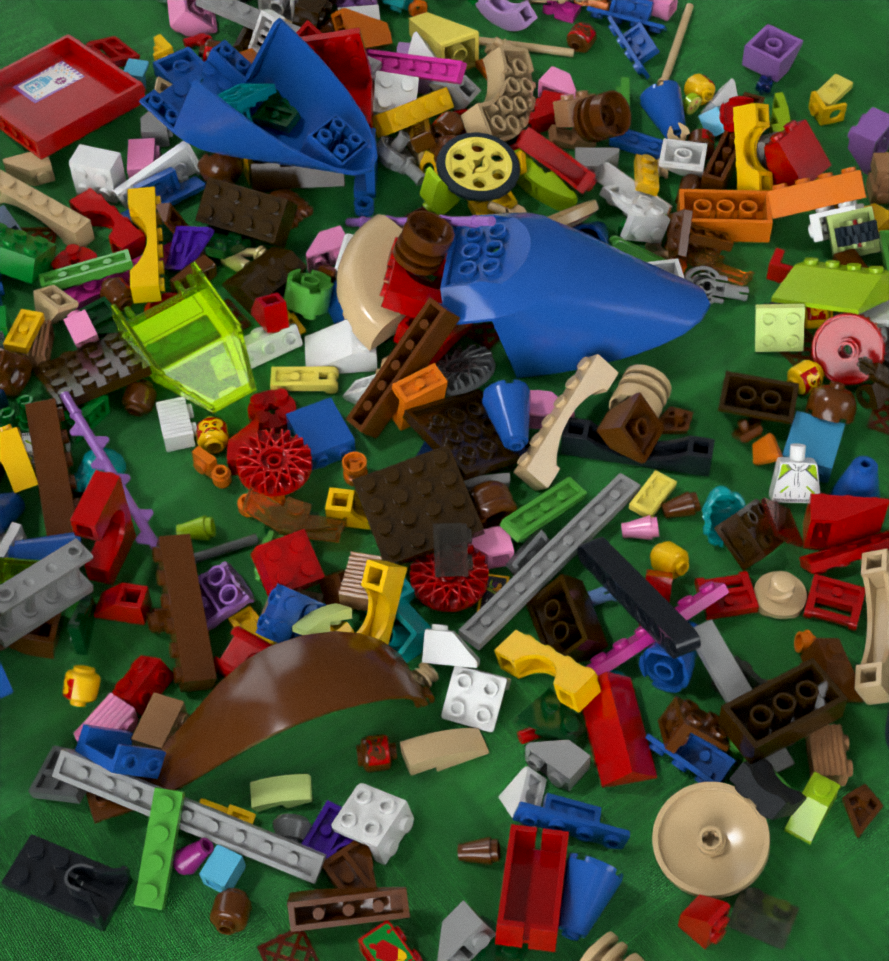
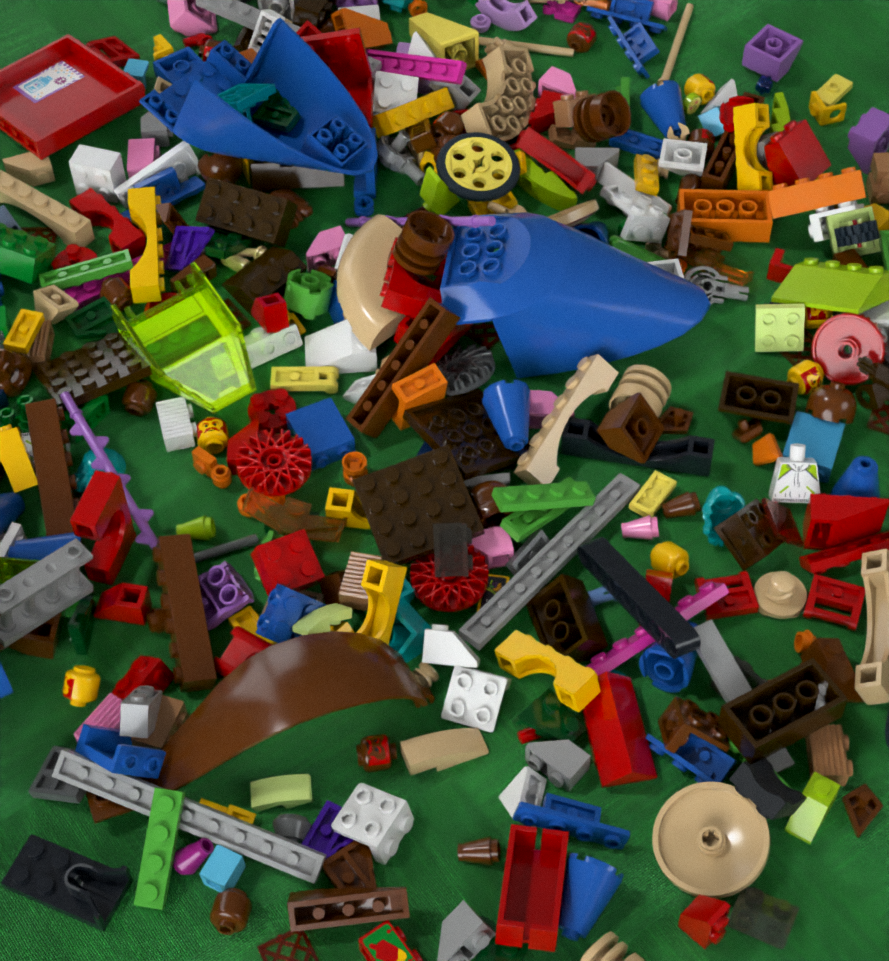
(80, 328): bright pink brick -> none
(140, 712): none -> light grey slope
(480, 23): none -> lavender plate
(543, 496): none -> bright green plate

